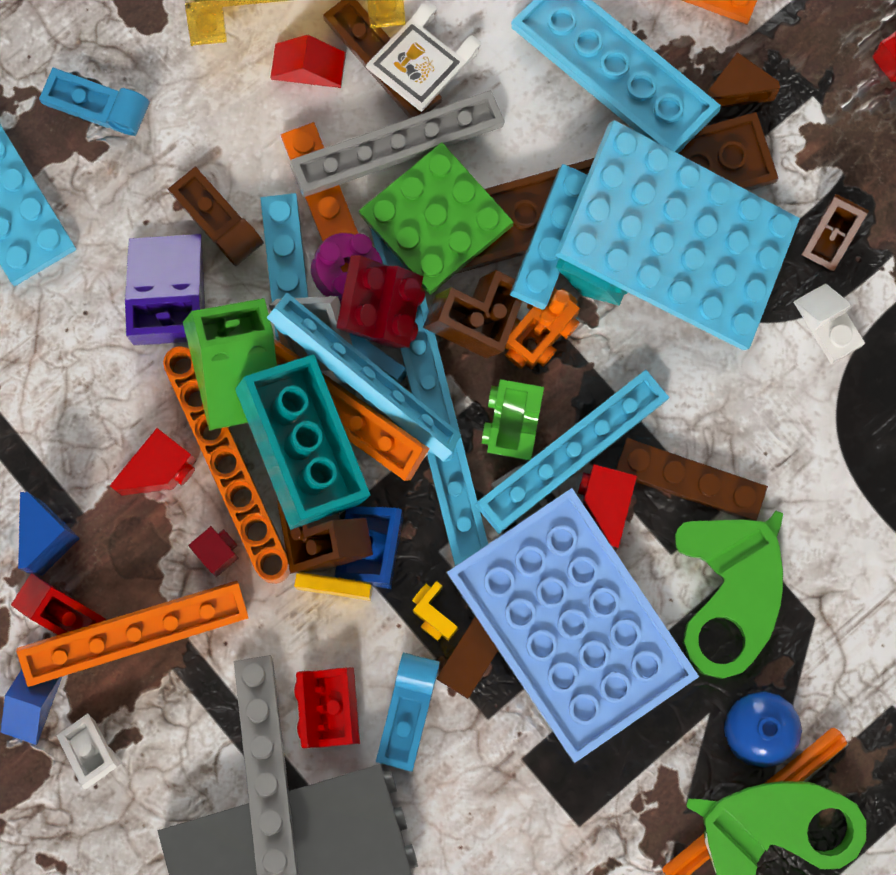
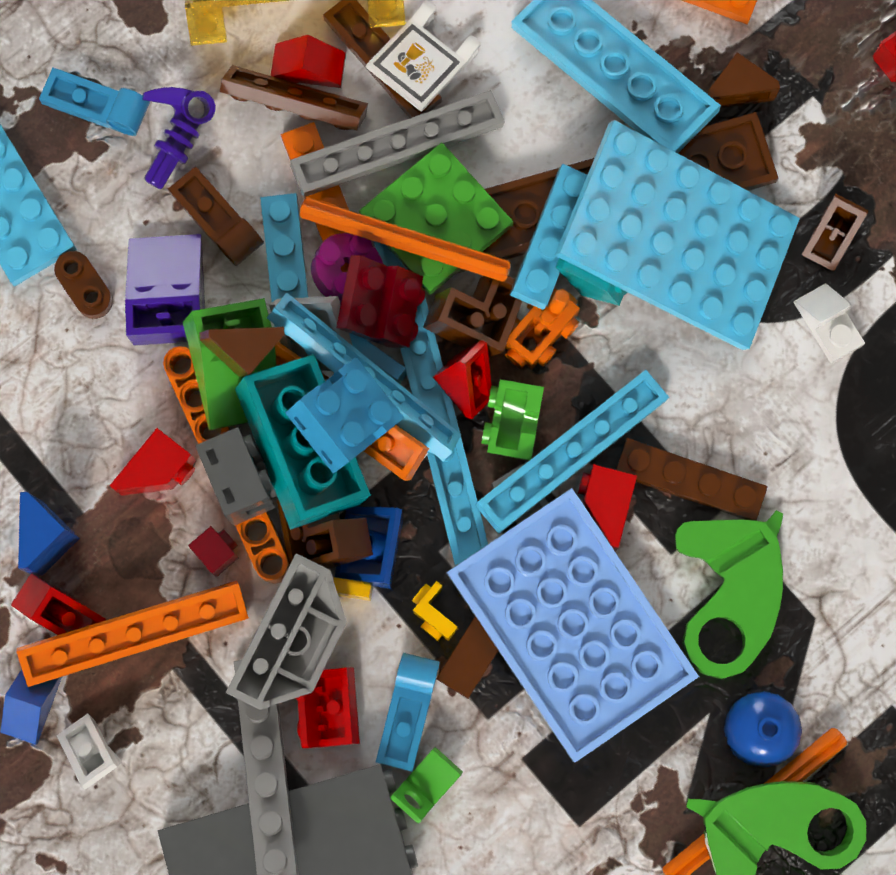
(82, 283): none -> reddish brown plate
(178, 138): none -> dark purple piece
(235, 477): none -> dark grey piece
(241, 347): none -> reddish brown slope
(292, 638): none -> light grey wedge
(293, 97): none -> reddish brown plate
(344, 415): none -> dark azure piece
(405, 239): none -> orange axle
(427, 784): none -> bright green bracket
(467, 379): none -> red slope

